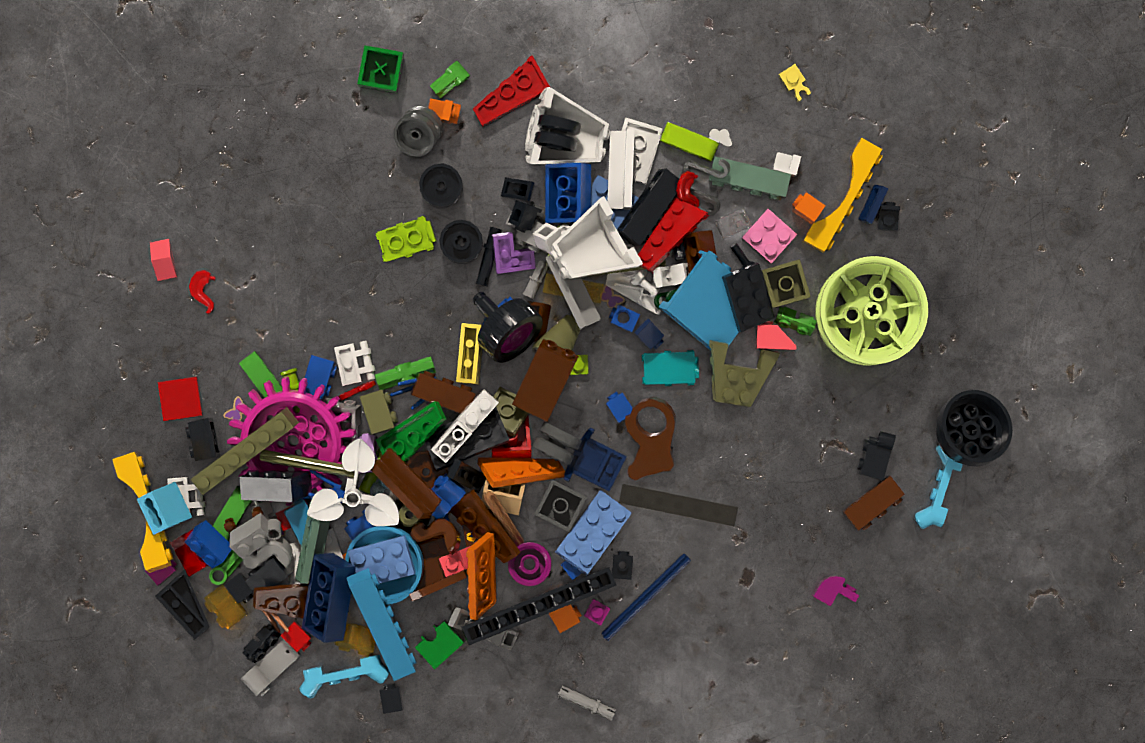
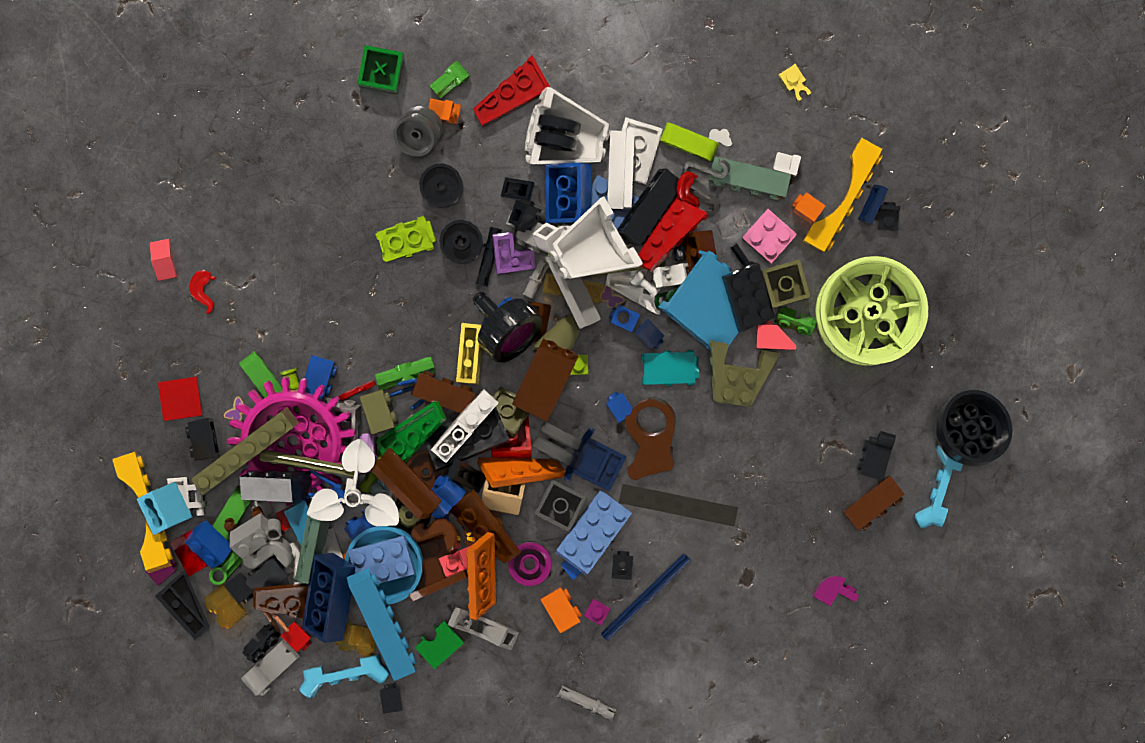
(348, 363): white plate -> none
(503, 518): medium nougat axle -> none
(538, 606): black brick -> none

